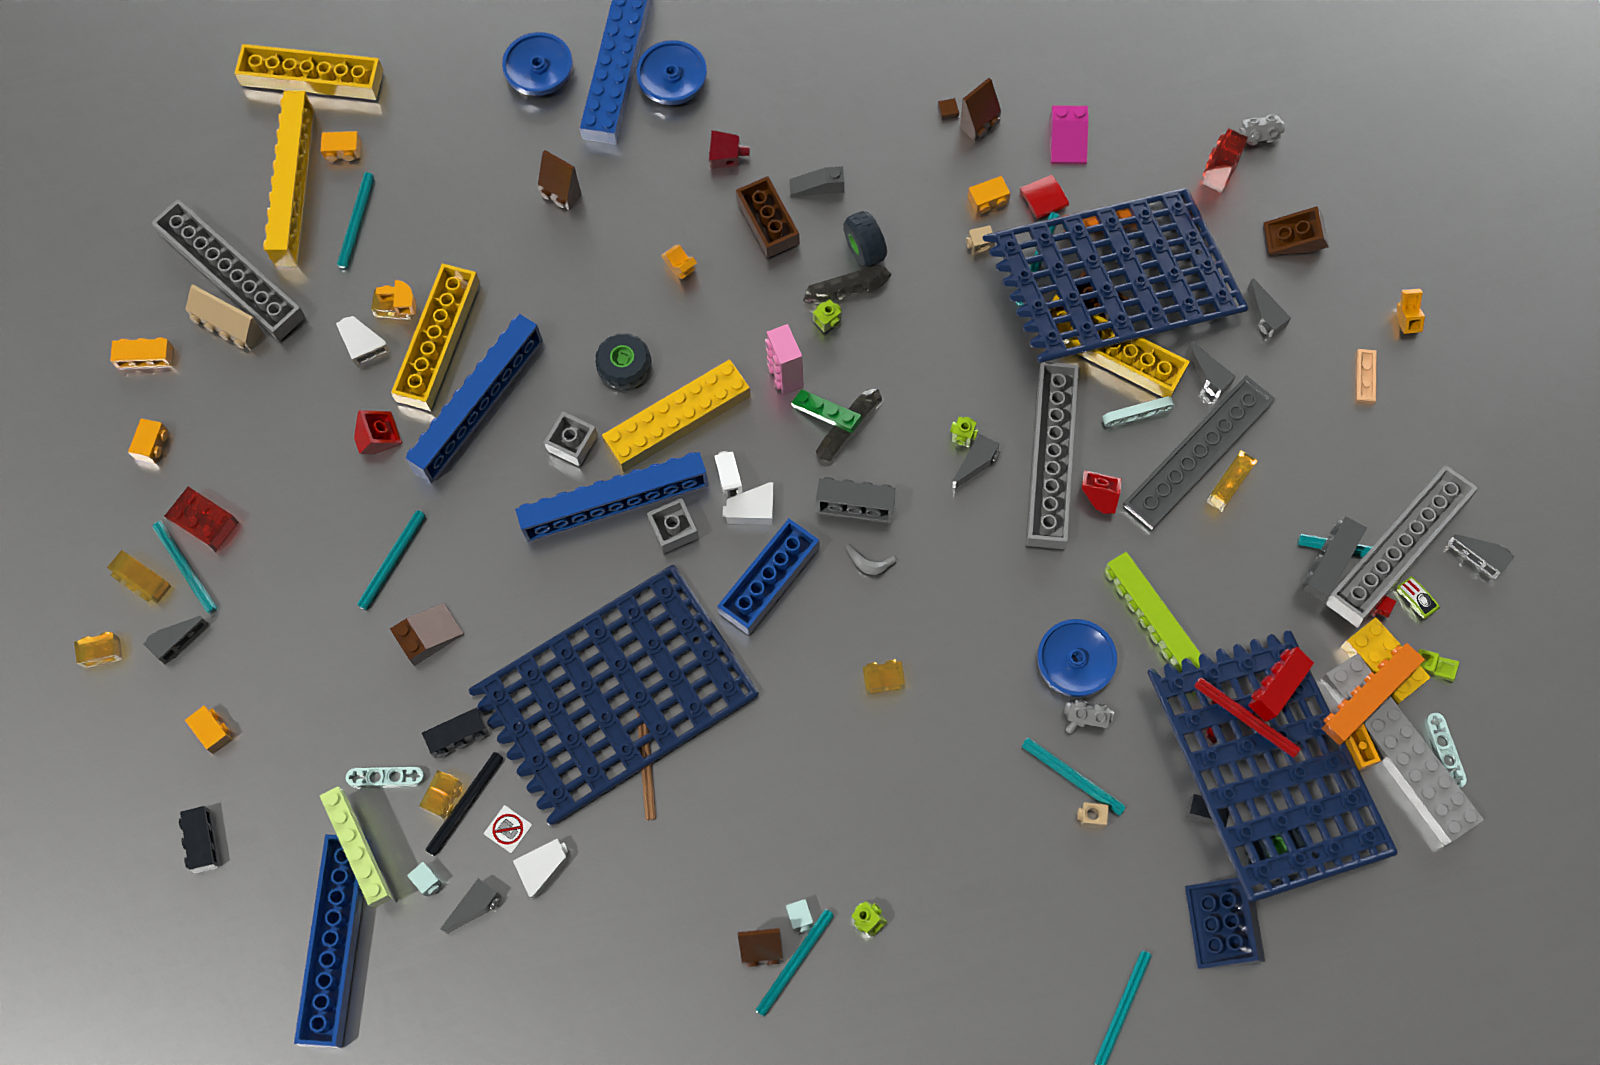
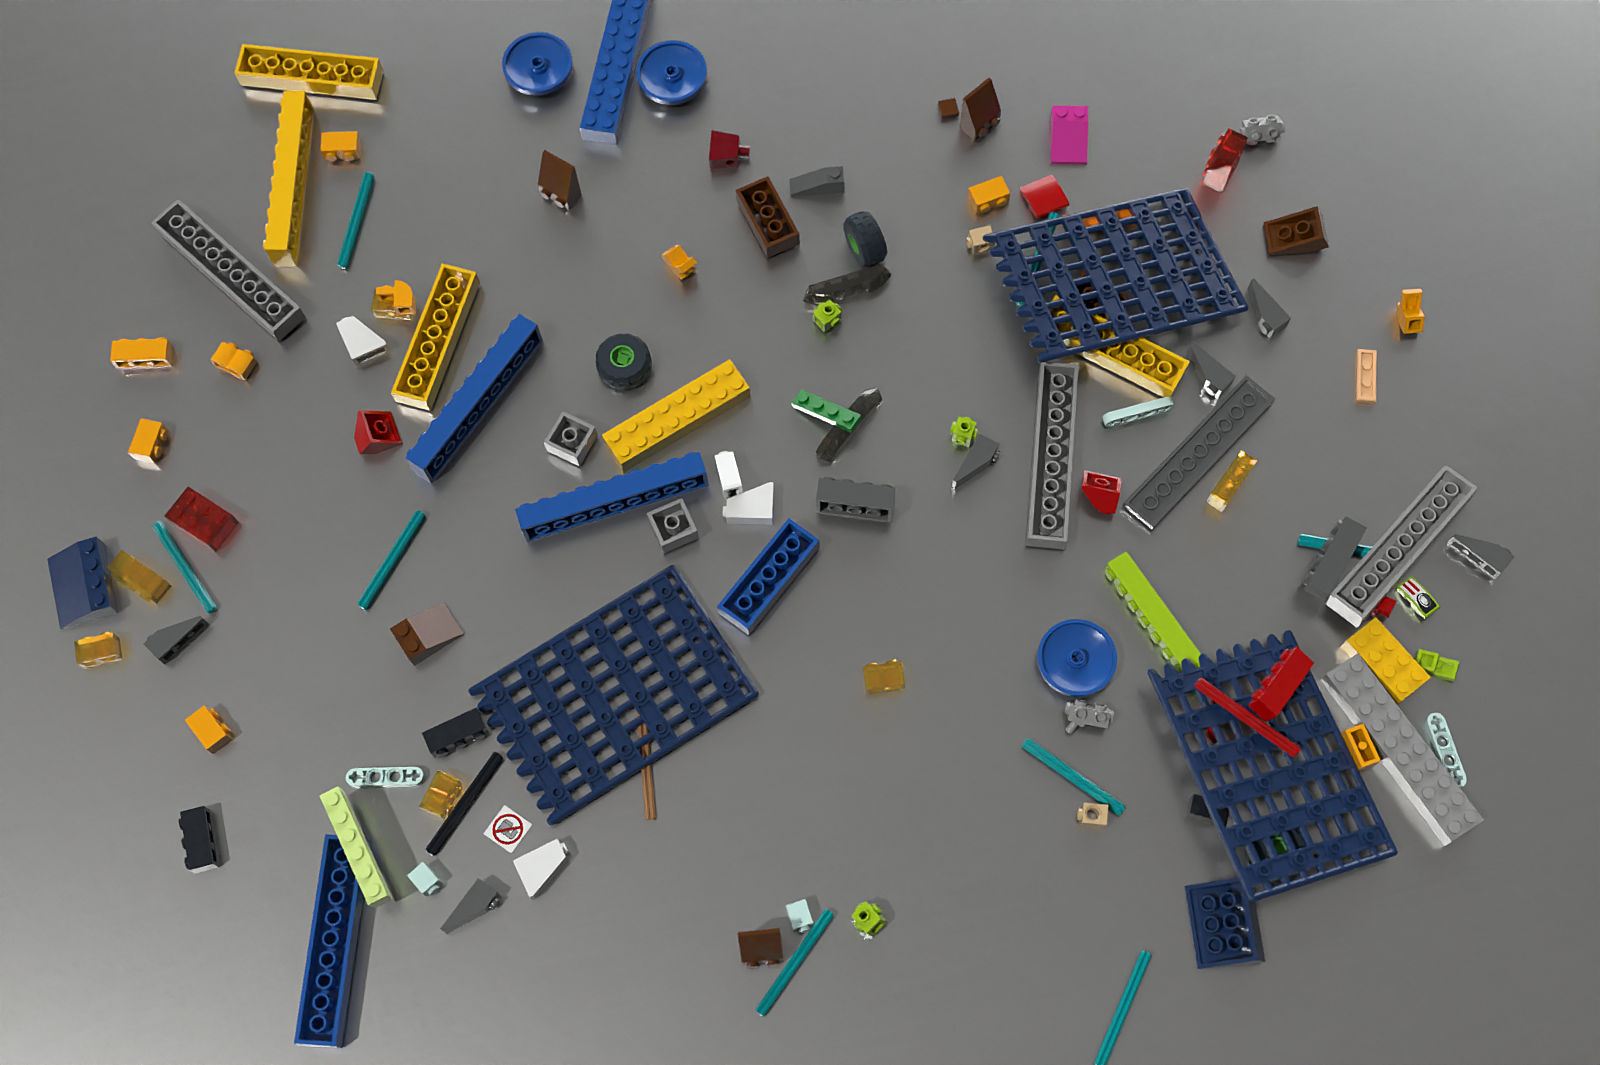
(82, 583): none -> dark blue slope
(222, 318): tan slope -> none
(233, 360): none -> light orange brick
(784, 359): bright pink brick -> none
(868, 566): light grey piece -> none
(1372, 694): orange brick -> none

